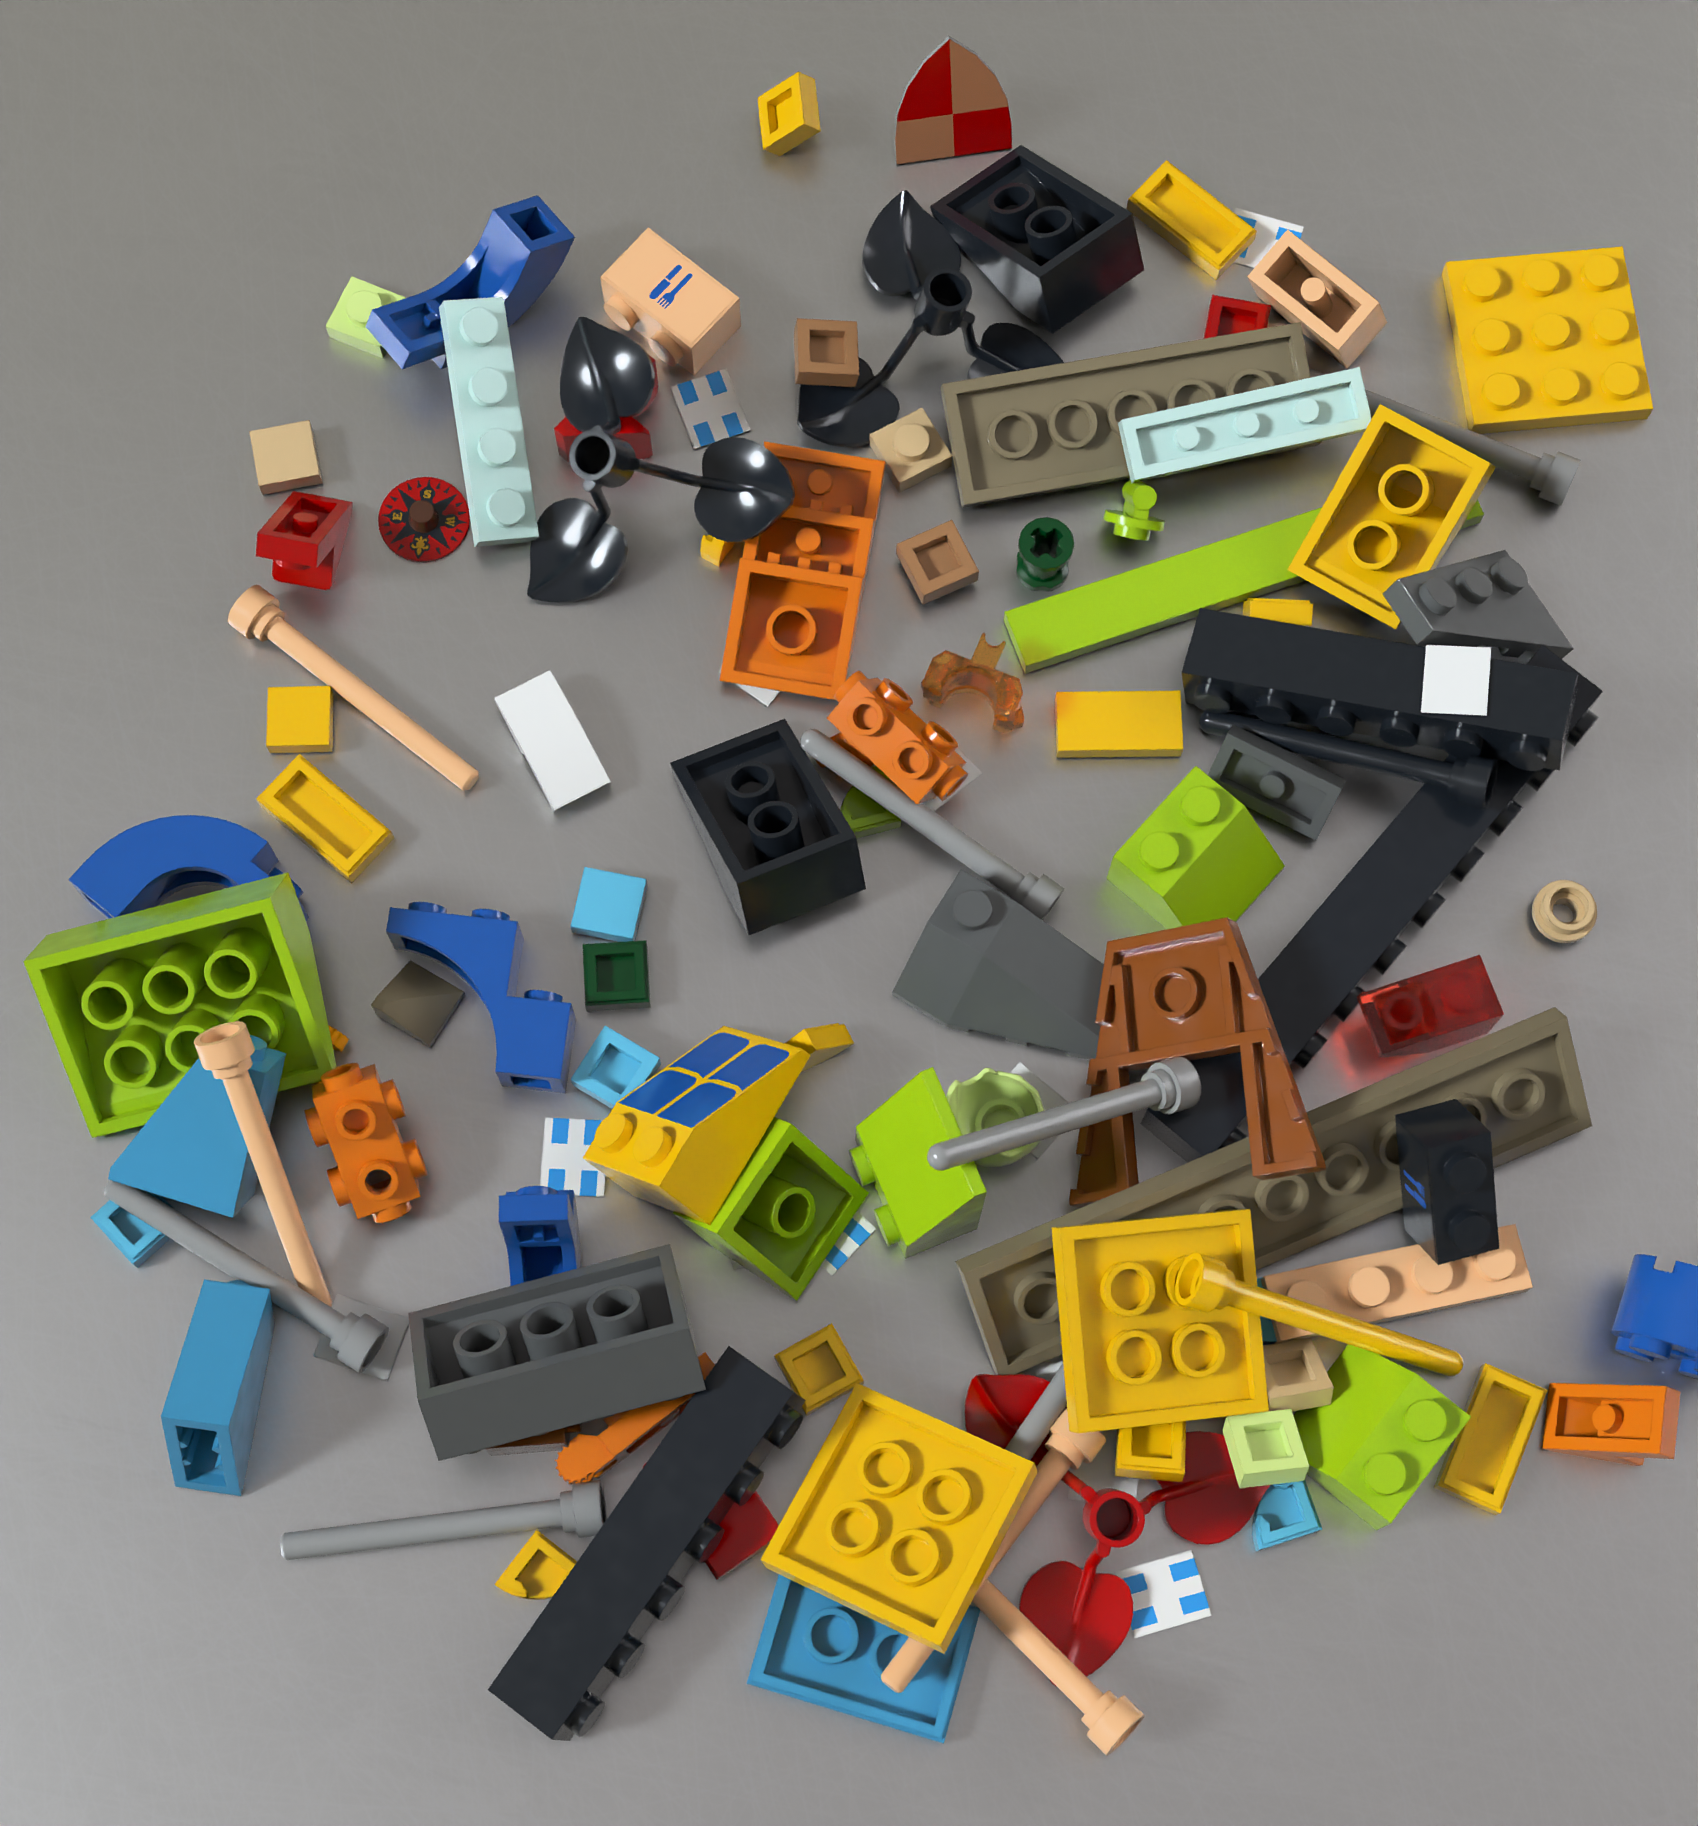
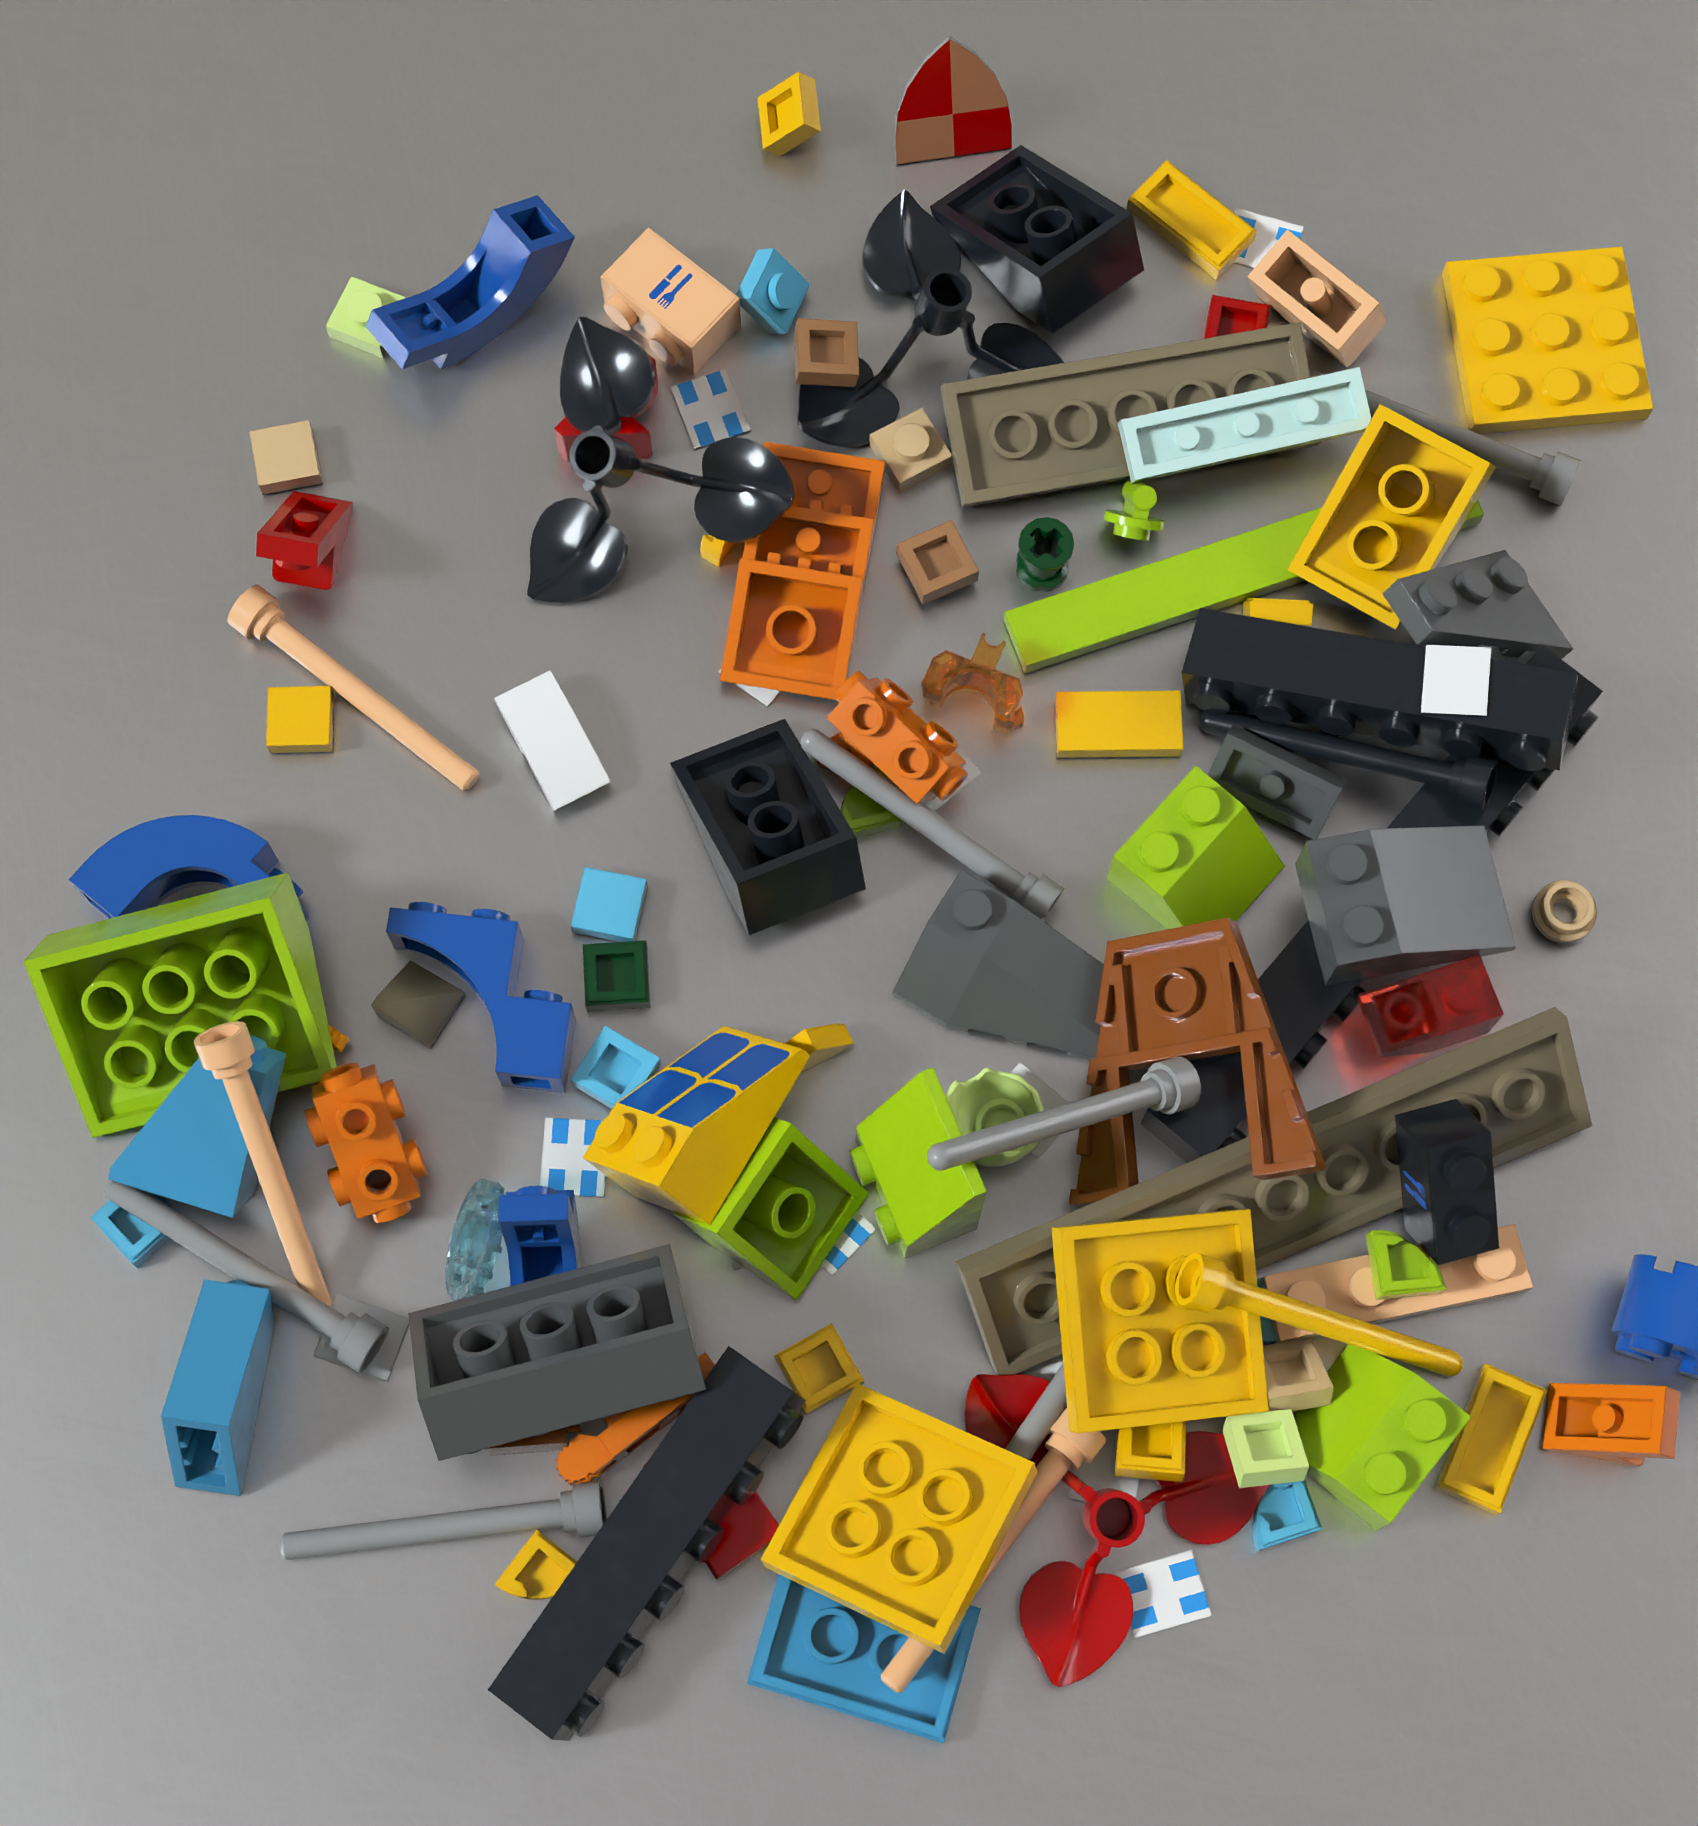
(325, 818): yellow tile -> none
(424, 519): piece -> none
(474, 1241): none -> clear light blue wheel
(488, 421): light aqua plate -> none
(772, 291): none -> medium azure plate
(1105, 1715): light nougat piece -> none
(1401, 1267): none -> lime tile
(1402, 900): none -> slope

